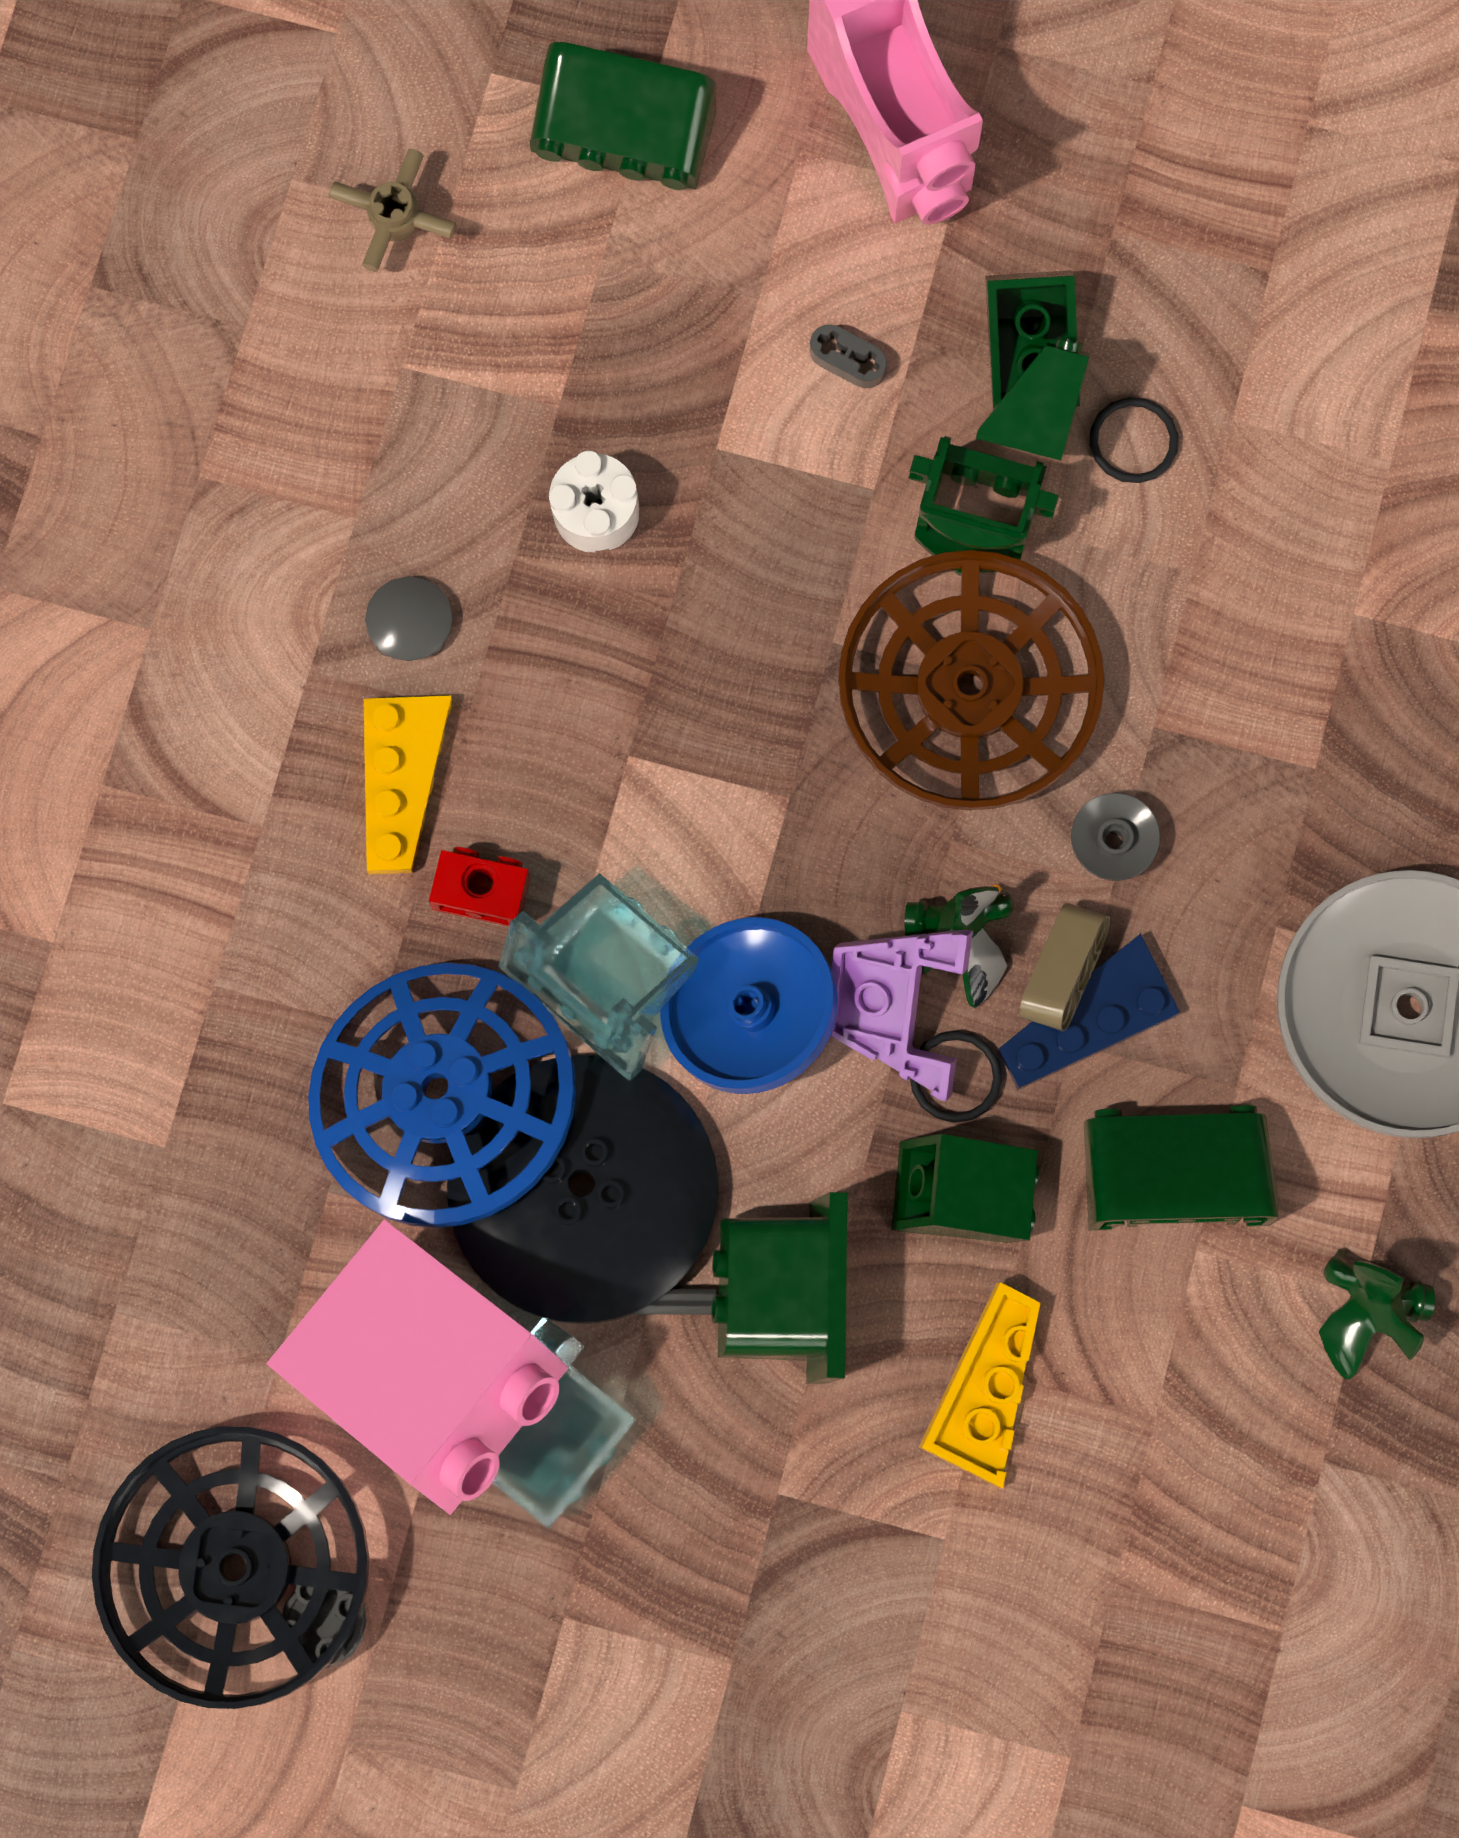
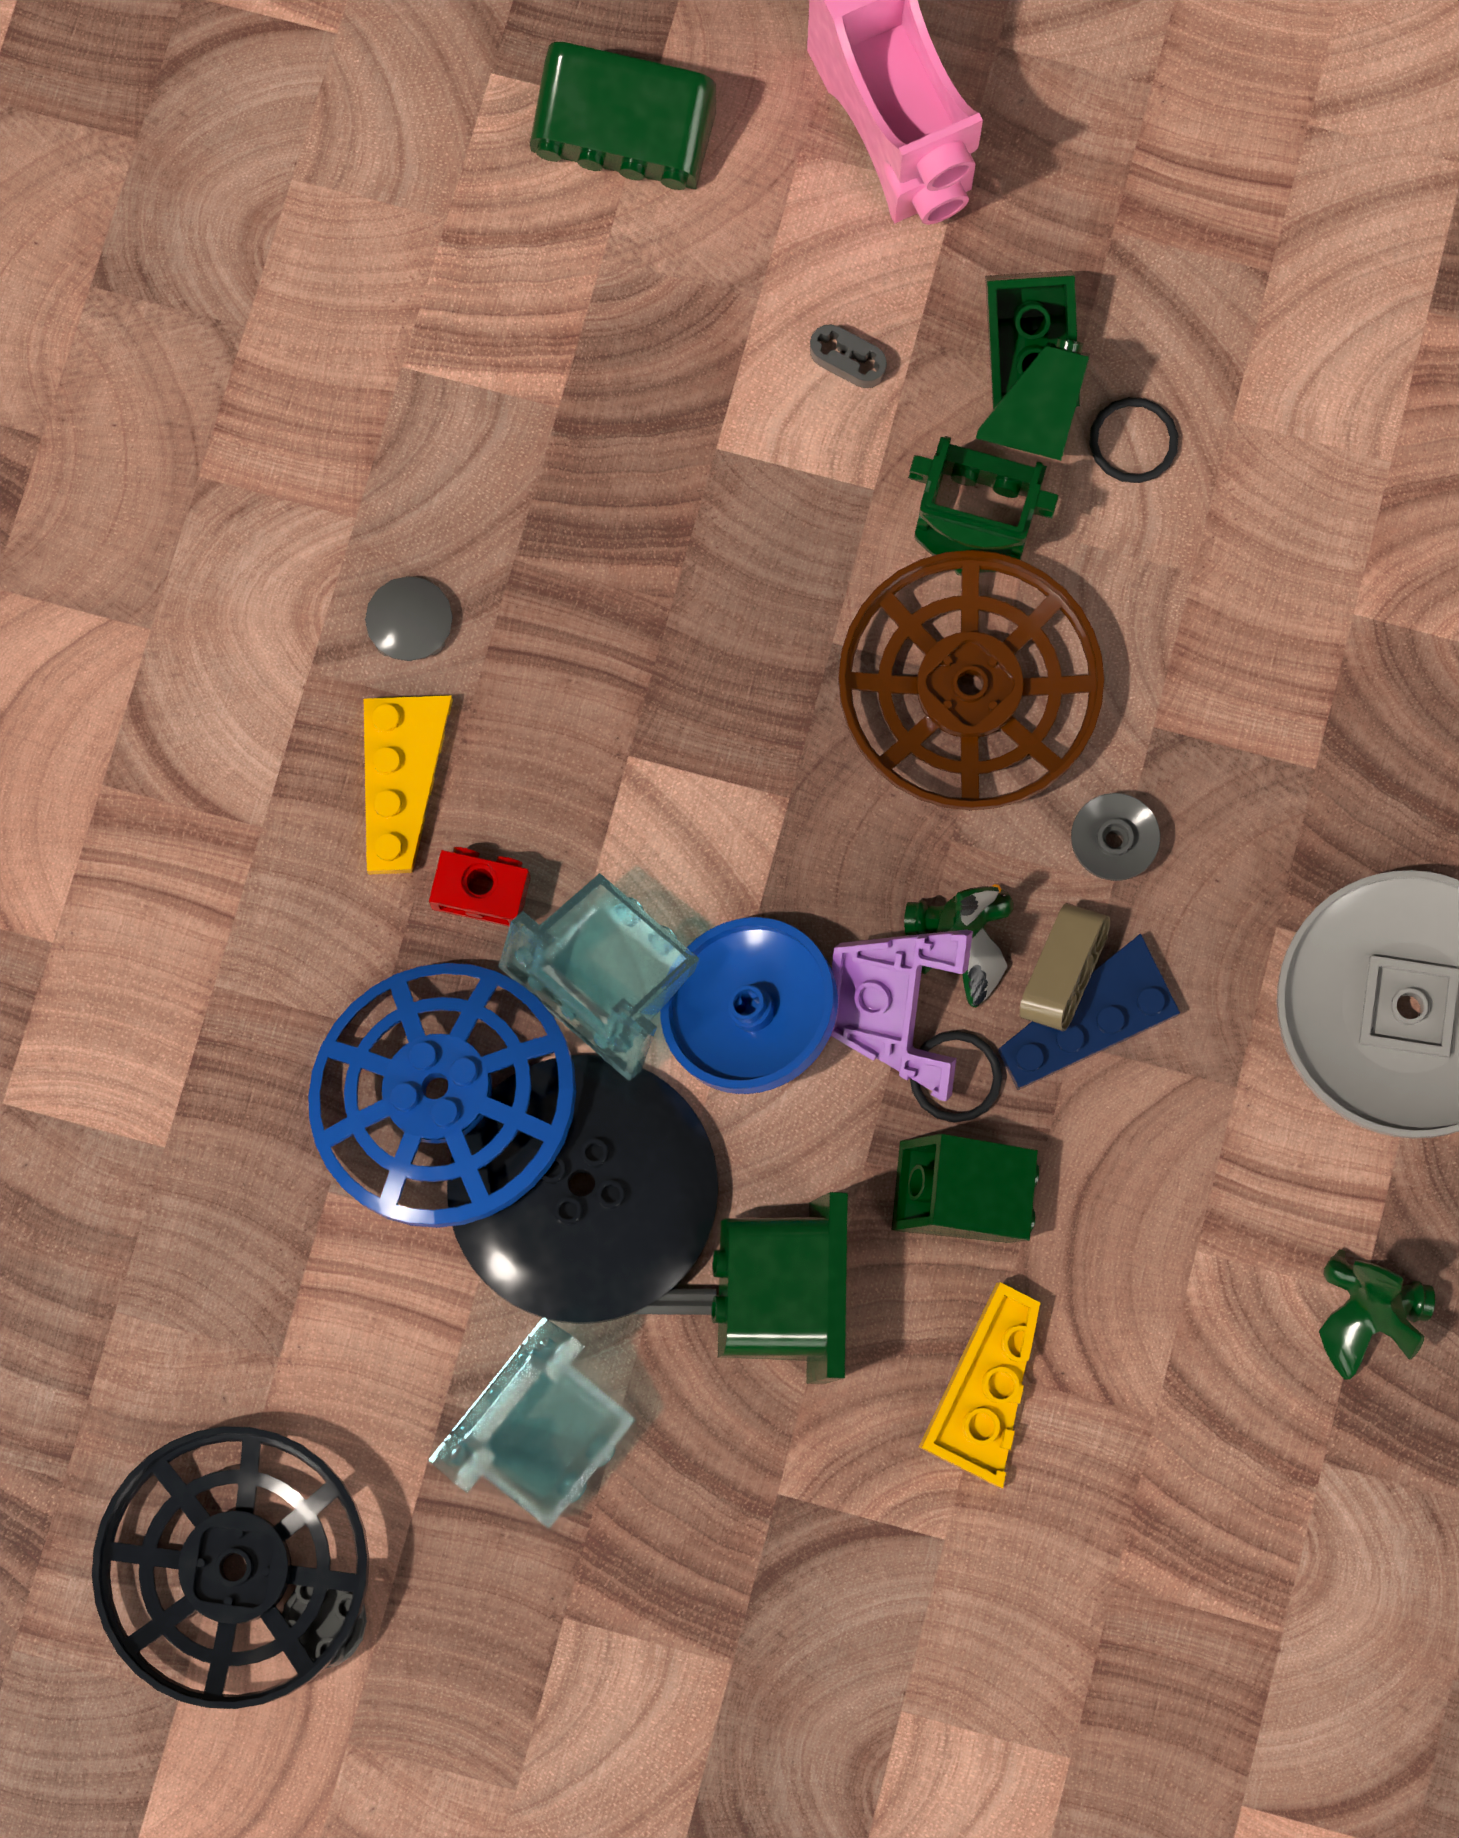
(401, 223): dark tan bar -> none
(420, 1368): bright pink brick -> none
(594, 478): white brick -> none
(1179, 1169): dark green windscreen -> none

